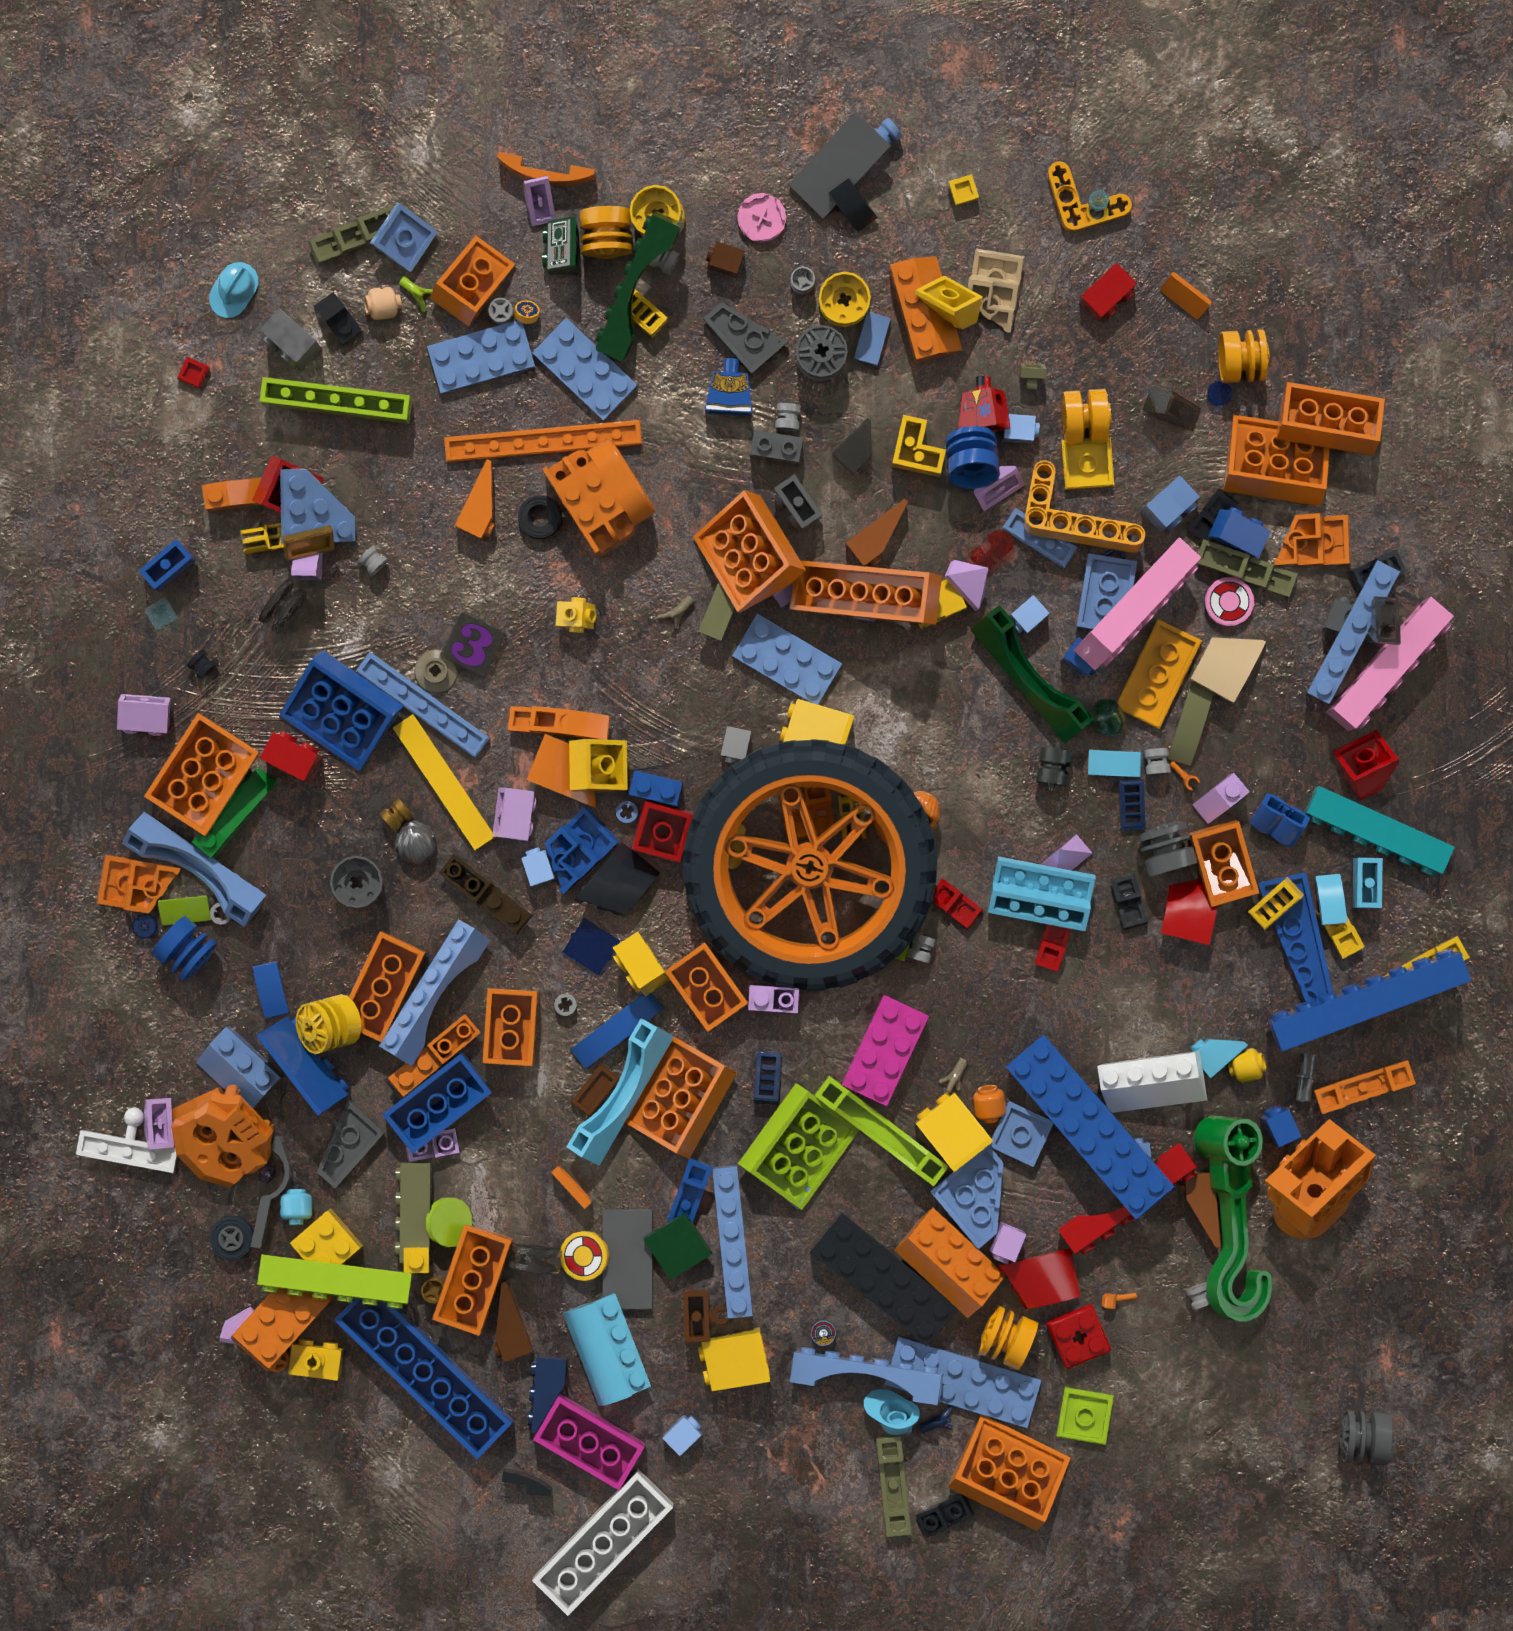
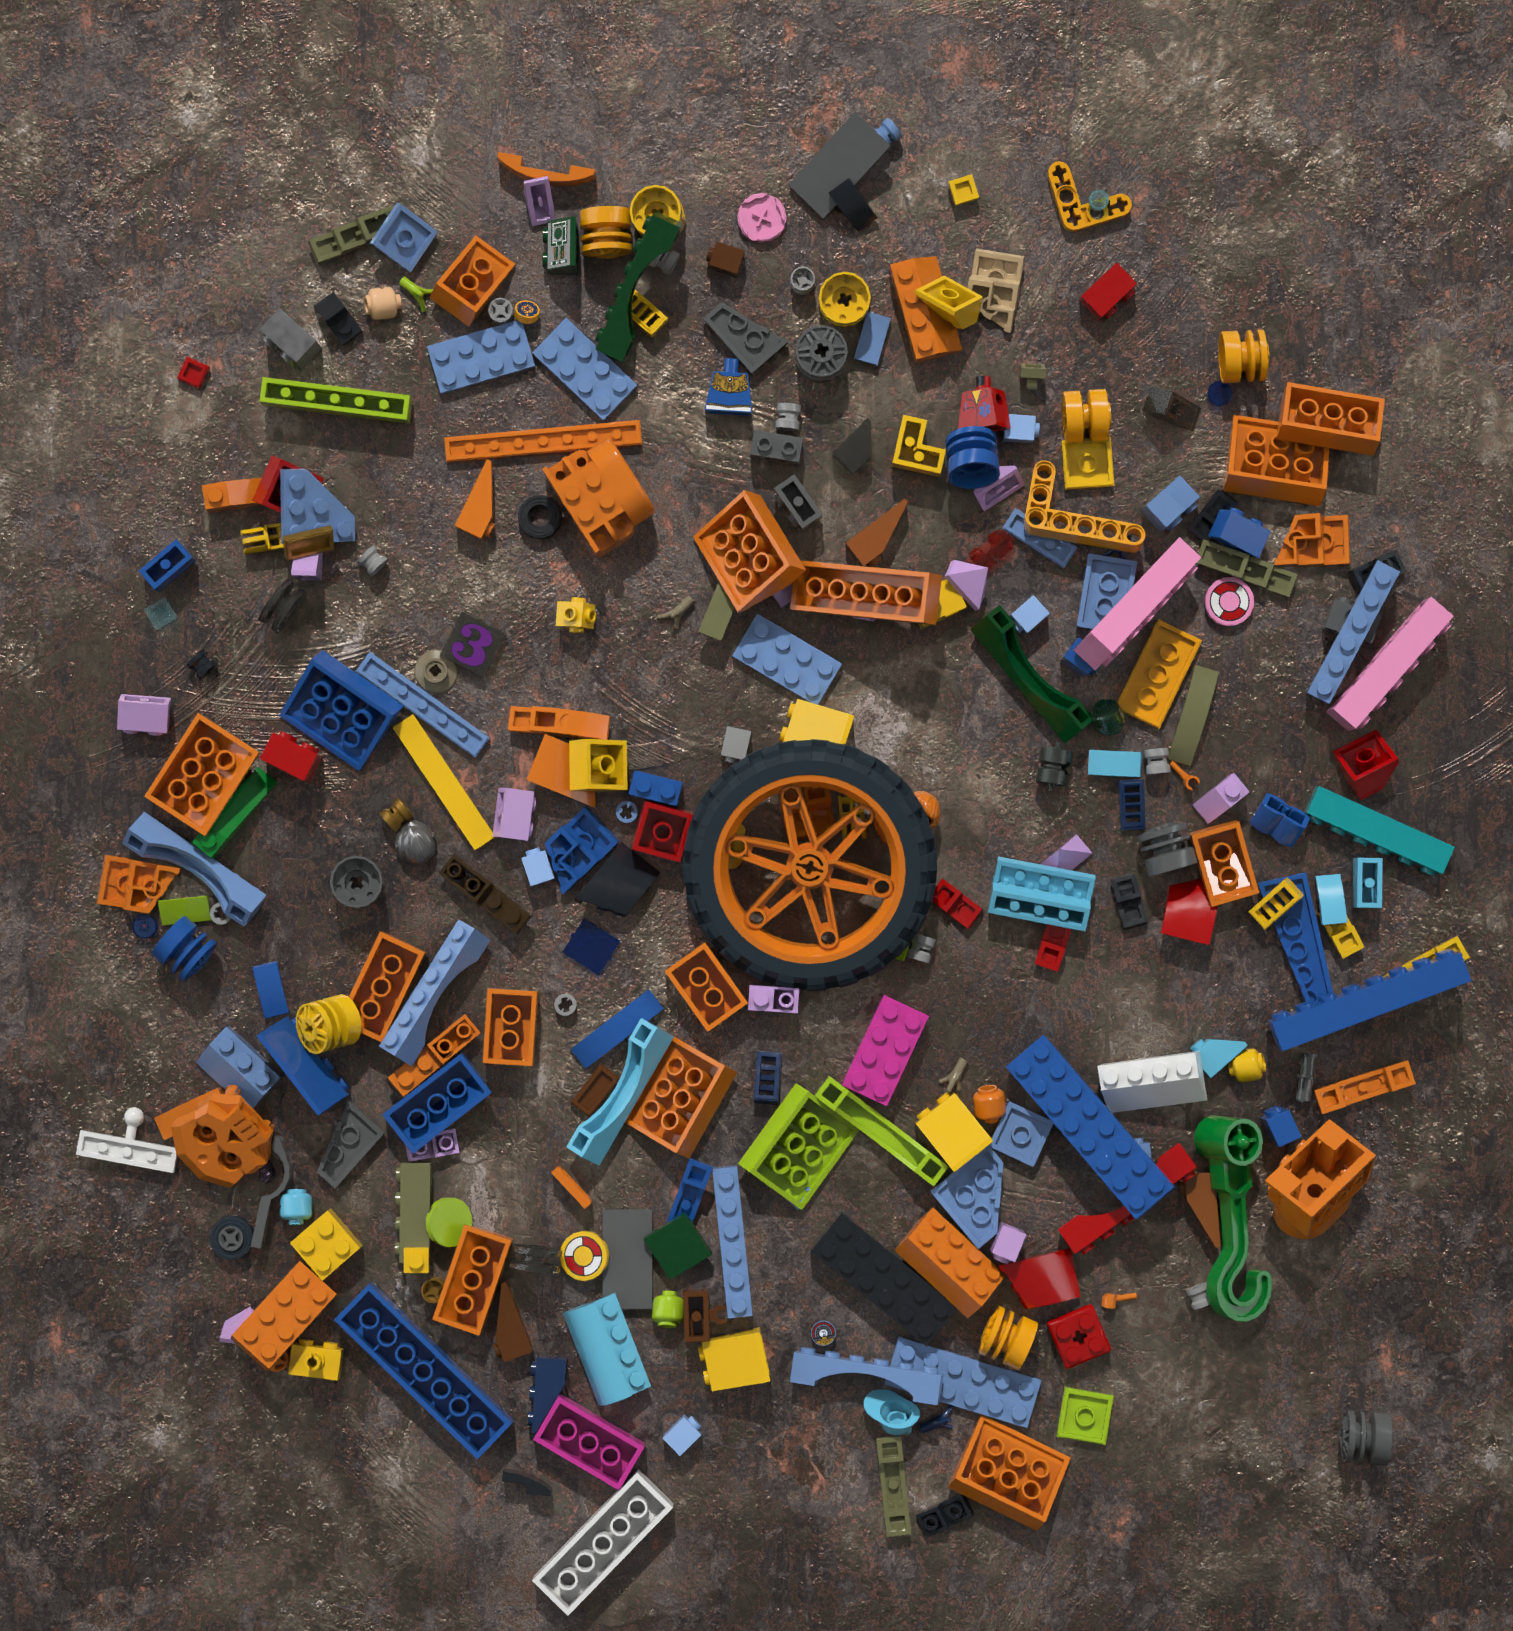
(158, 1123): lavender slope -> none
(233, 290): medium azure piece -> none
(334, 1280): lime brick -> none
(642, 965): yellow brick -> none
(668, 1310): none -> lime head
(1185, 295): orange slope -> none
(1227, 665): tan slope -> none
(1385, 621): clear smoke slope -> none

